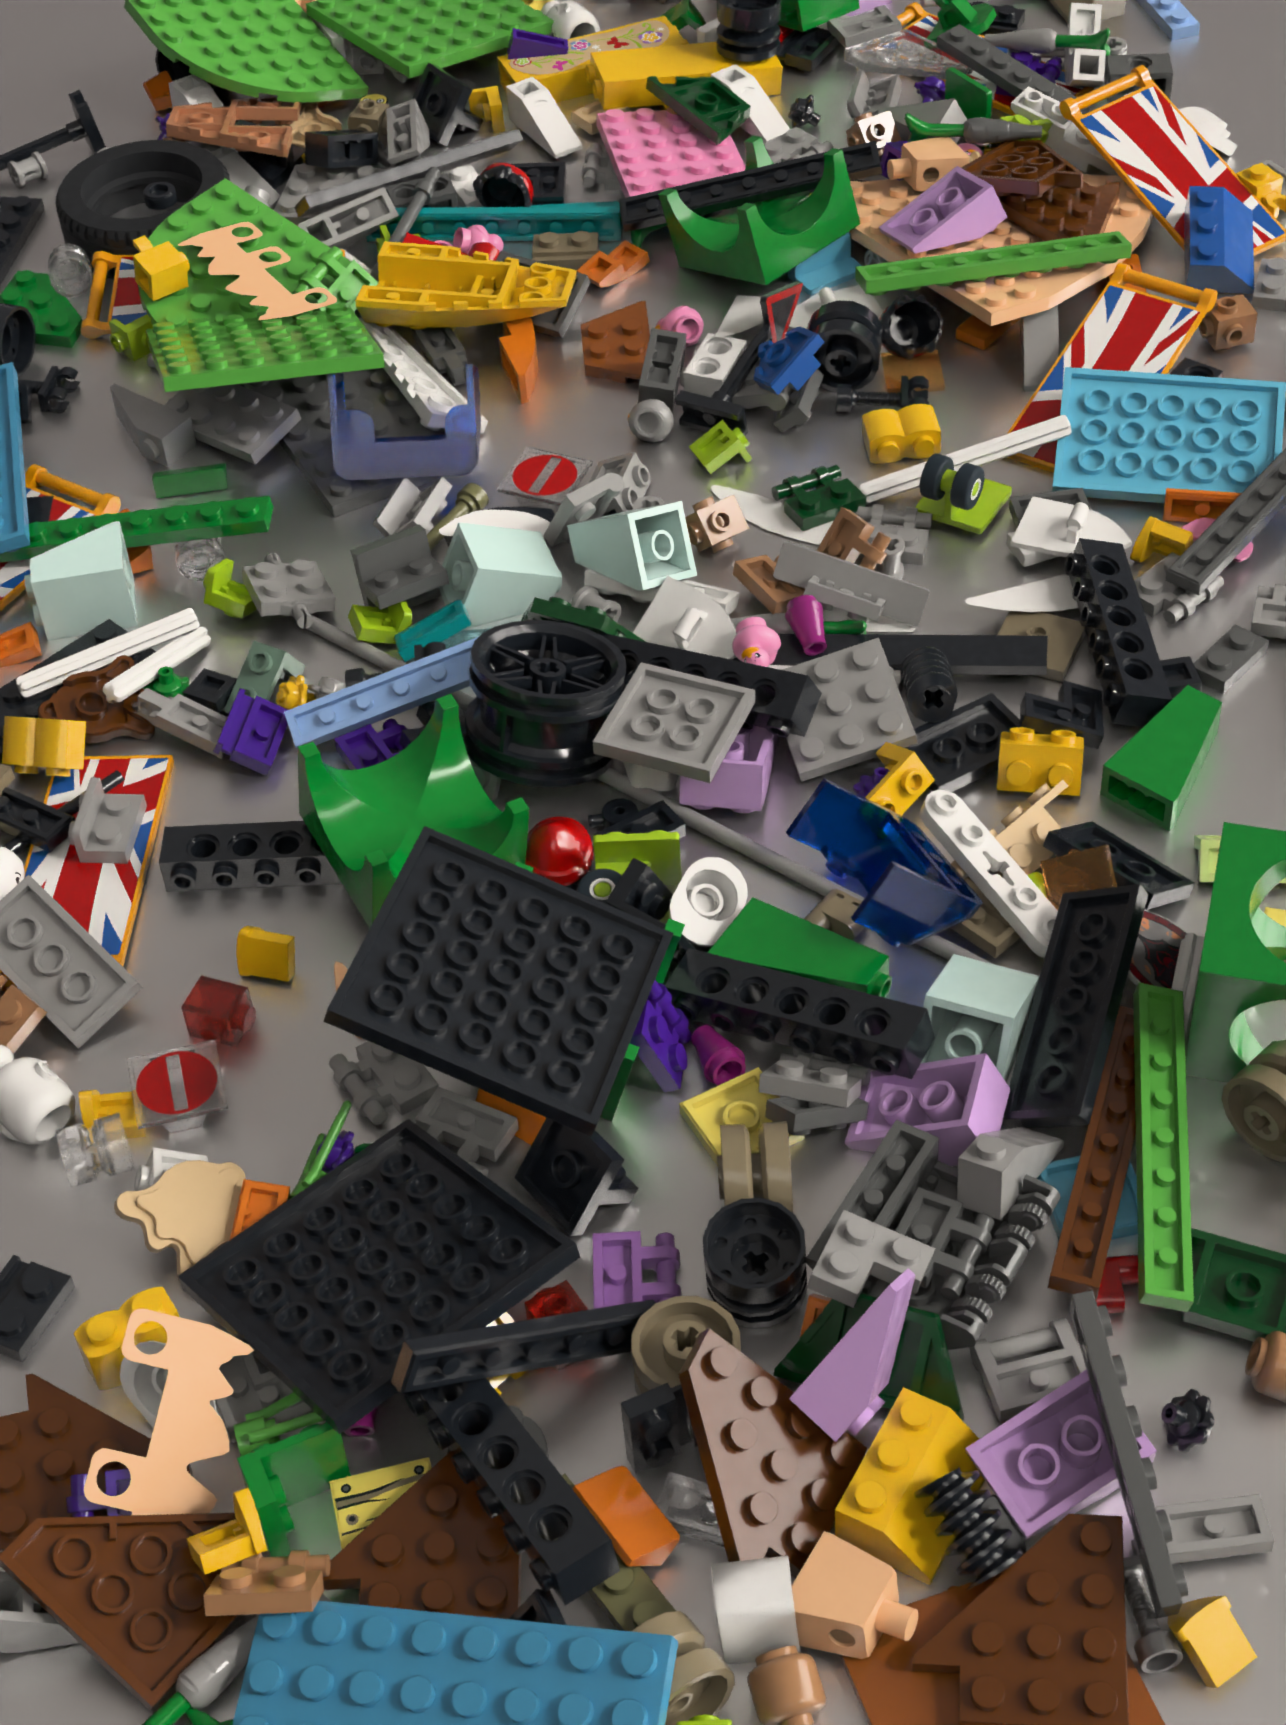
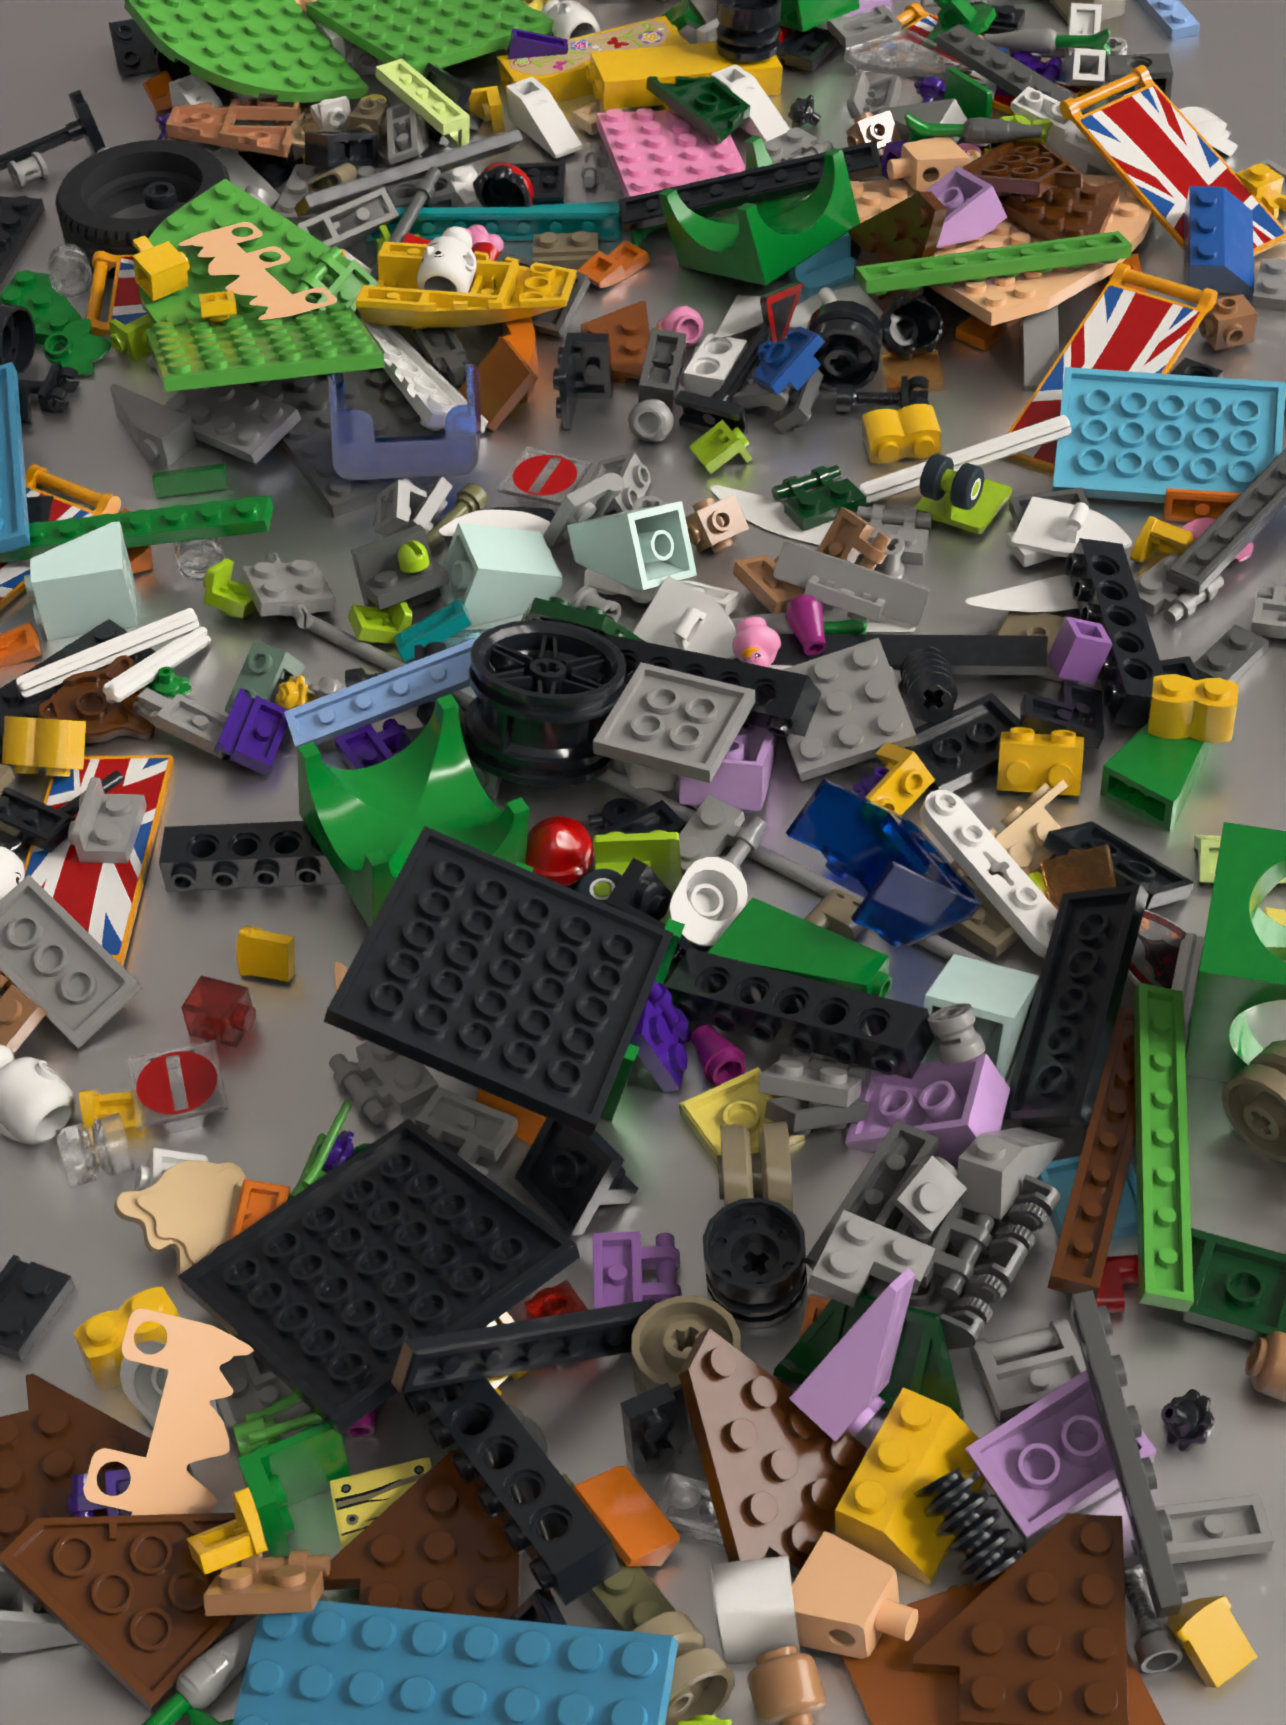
(76, 347): none -> green plate
(132, 49): none -> black bracket
(211, 689): black plate -> none
(217, 305): none -> yellow bracket
(331, 113): none -> white bracket
(331, 178): none -> dark tan piece
(395, 506): none -> light grey bracket
(413, 557): none -> lime hinge
(426, 100): none -> yellowish green fence
(448, 262): none -> white piece
(502, 382): none -> dark orange tile
(582, 372): none -> black bracket
(713, 828): none -> light grey plate
(899, 234): none -> reddish brown wing
(929, 1192): none -> light grey bracket
(956, 1033): none -> light grey wheel
(1079, 650): none -> medium lavender brick
(1193, 708): none -> yellow brick

